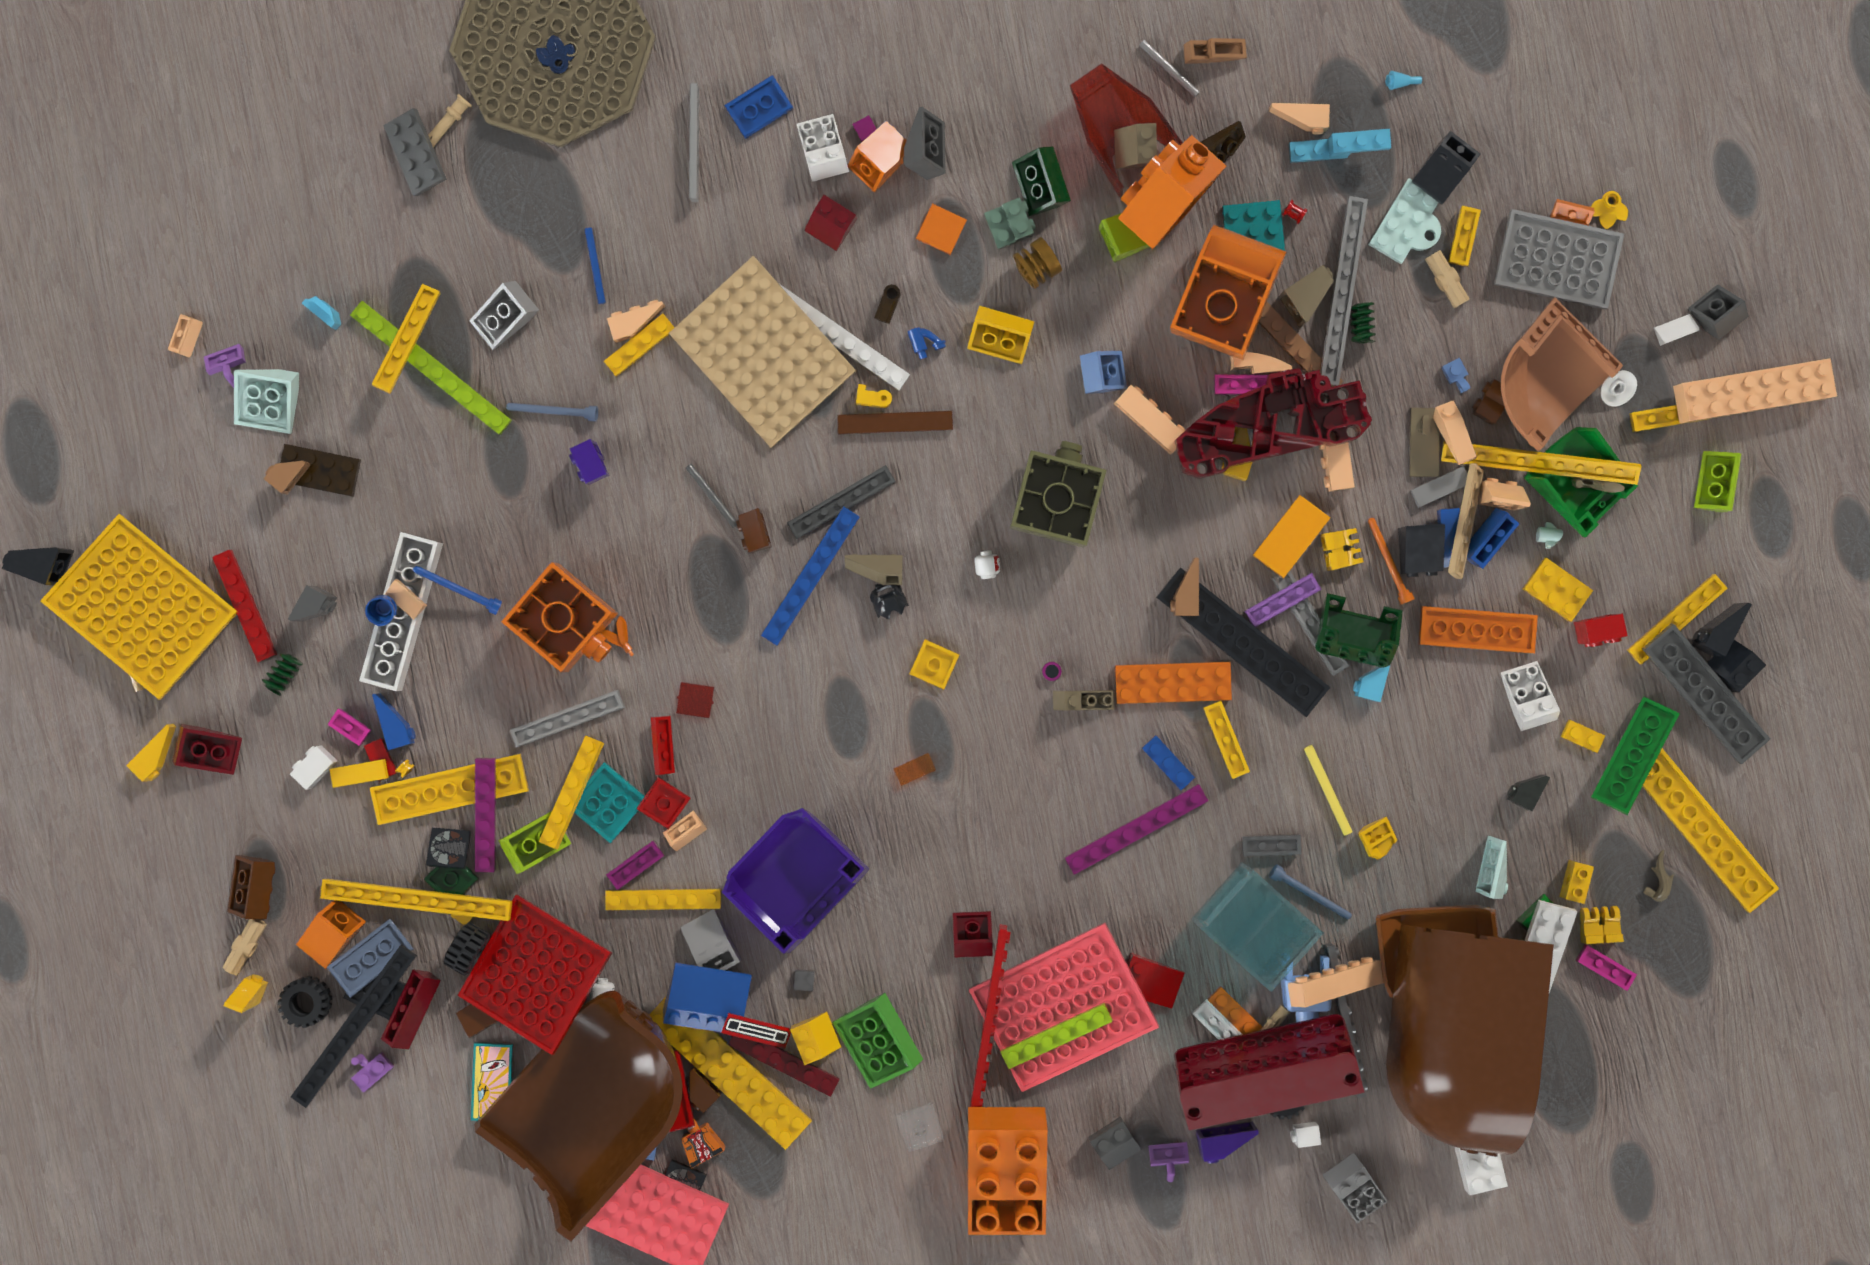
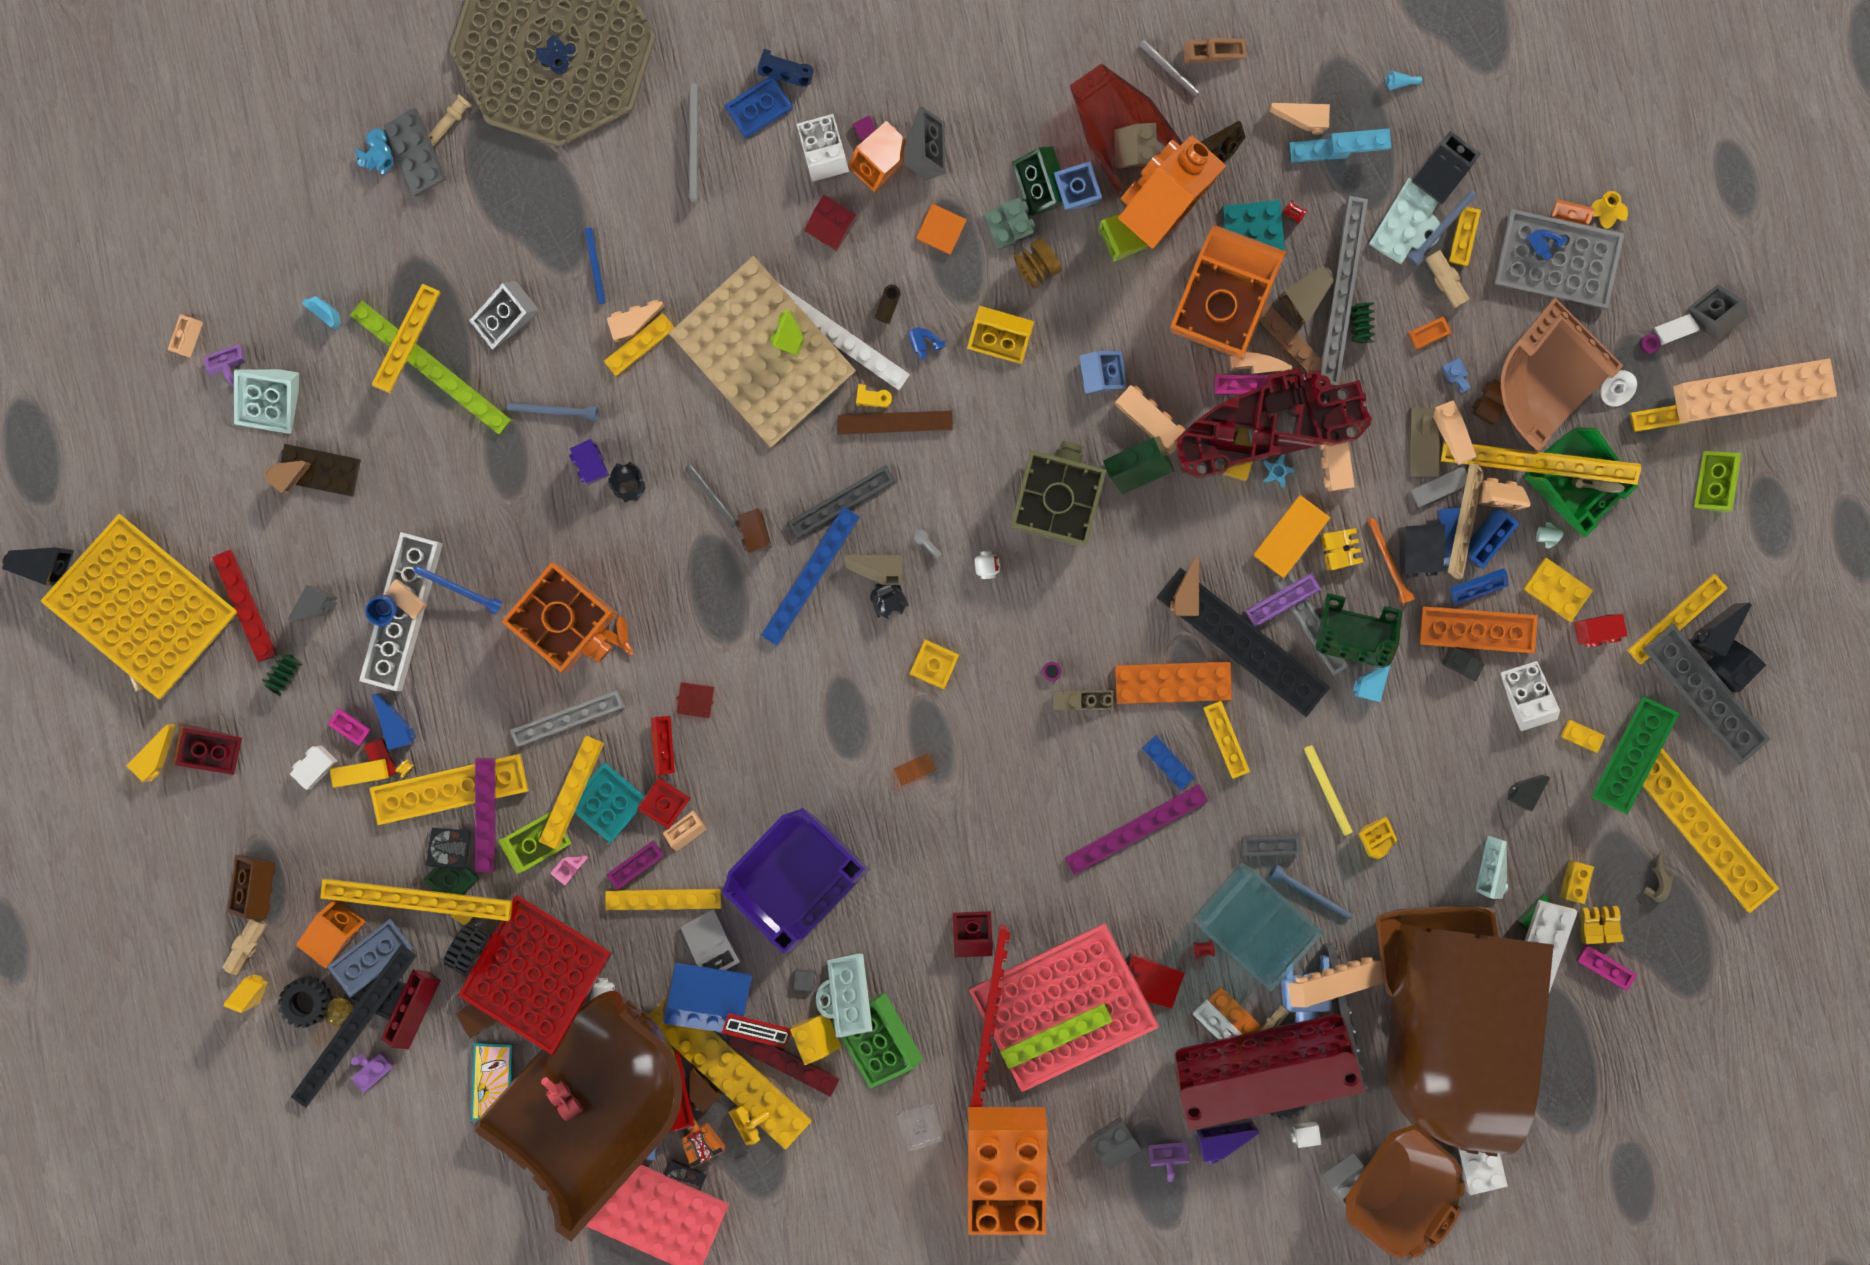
(338, 1011): none -> clear yellow head
(378, 154): none -> dark azure animal
(560, 1095): none -> coral beam
(567, 868): none -> bright pink slope
(626, 473): none -> black helmet
(747, 1127): none -> yellow plate
(784, 69): none -> dark blue leg
(789, 334): none -> lime slope
(846, 996): none -> light aqua plate
(922, 537): none -> light grey bar
(1078, 186): none -> medium blue slope
(1139, 465): none -> dark green slope
(1204, 949): none -> red bush
(1277, 471): none -> medium azure animal
(1406, 1194): none -> dark orange windscreen
(1417, 255): none -> sand blue piece
(1429, 333): none -> orange tile
(1462, 663): none -> pearl dark grey slope
(1479, 586): none -> blue plate
(1540, 245): none -> blue plant
(1650, 343): none -> magenta tile

